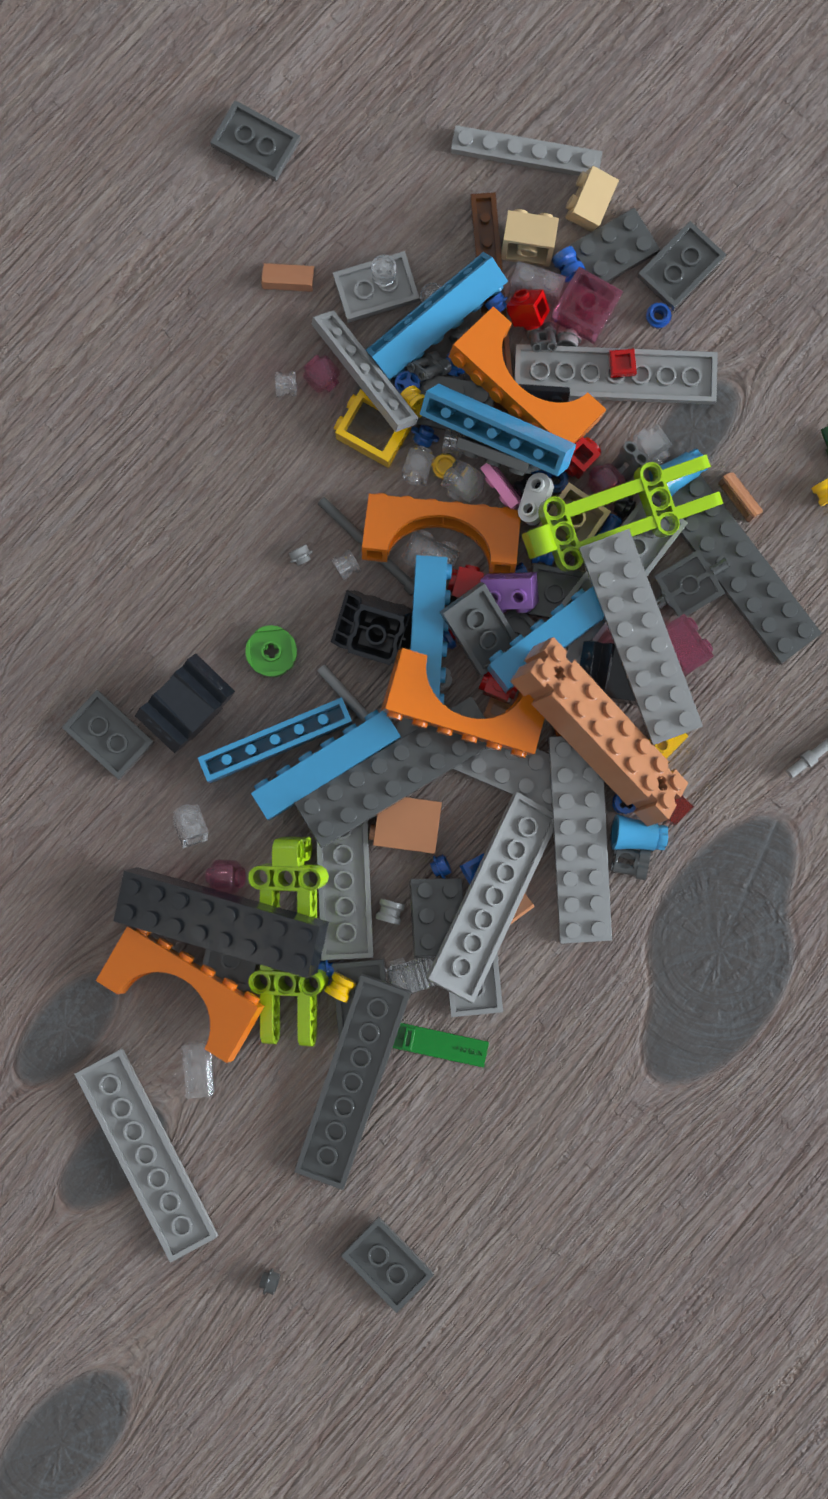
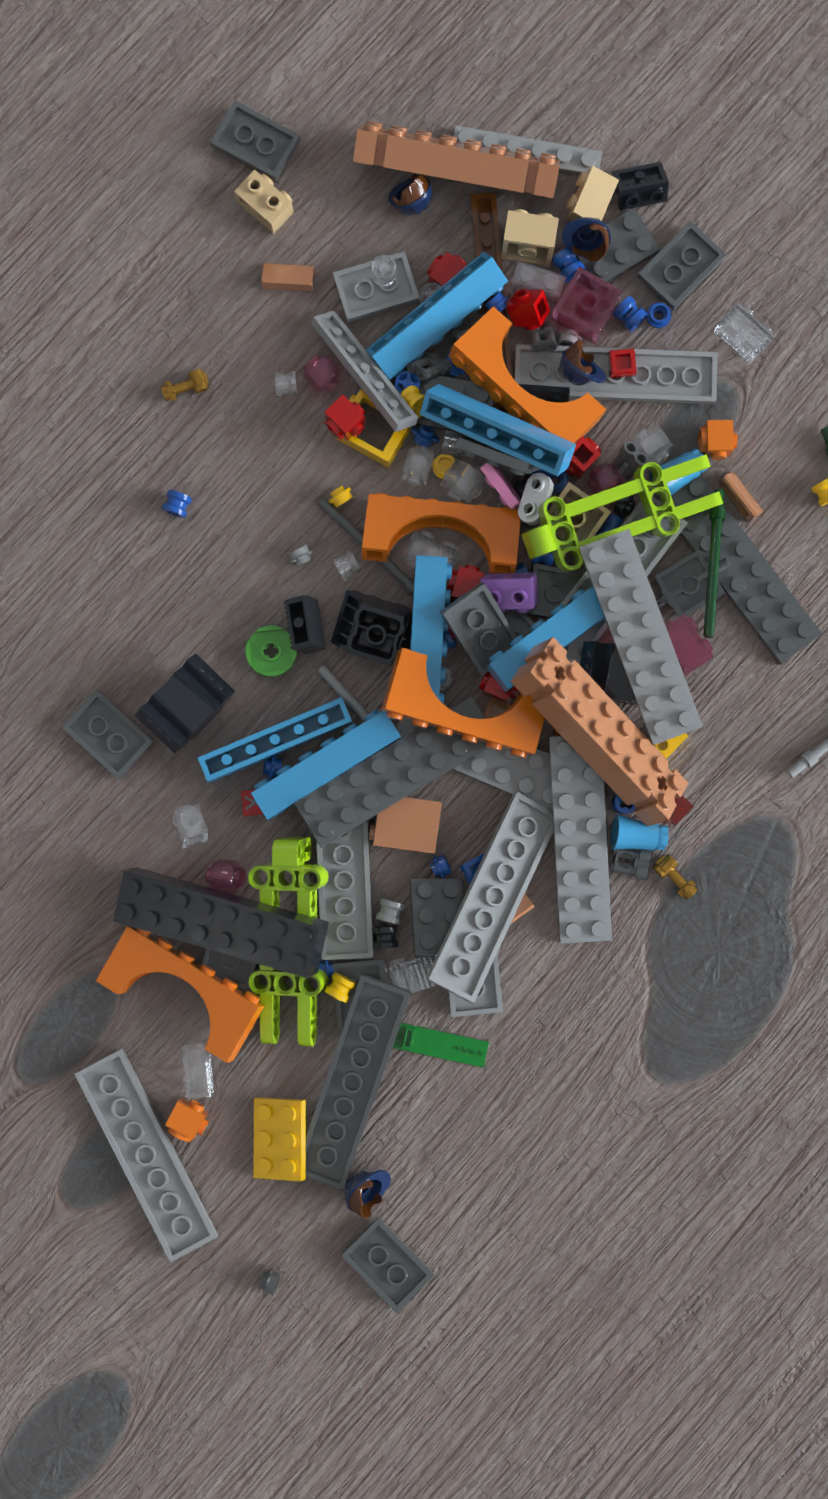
(176, 503): none -> blue wheel
(187, 1120): none -> orange brick
(197, 381): none -> pearl gold bar
(249, 805): none -> red tile
(264, 201): none -> tan brick
(271, 767): none -> blue plate
(279, 1139): none -> yellow plate
(304, 624): none -> black brick
(340, 496): none -> yellow plate
(345, 418): none -> red brick
(365, 1191): none -> dark blue piece
(385, 937): none -> black wheel
(411, 195): none -> piece
(445, 268): none -> red brick
(456, 160): none -> nougat brick
(579, 367): none -> dark blue piece
(587, 238): none -> dark blue piece
(630, 314): none -> blue wheel
(641, 186): none -> black bracket
(665, 867): none -> pearl gold bar
(717, 439): none -> orange brick
(717, 516): none -> dark green bar
(744, 333): none -> clear brick

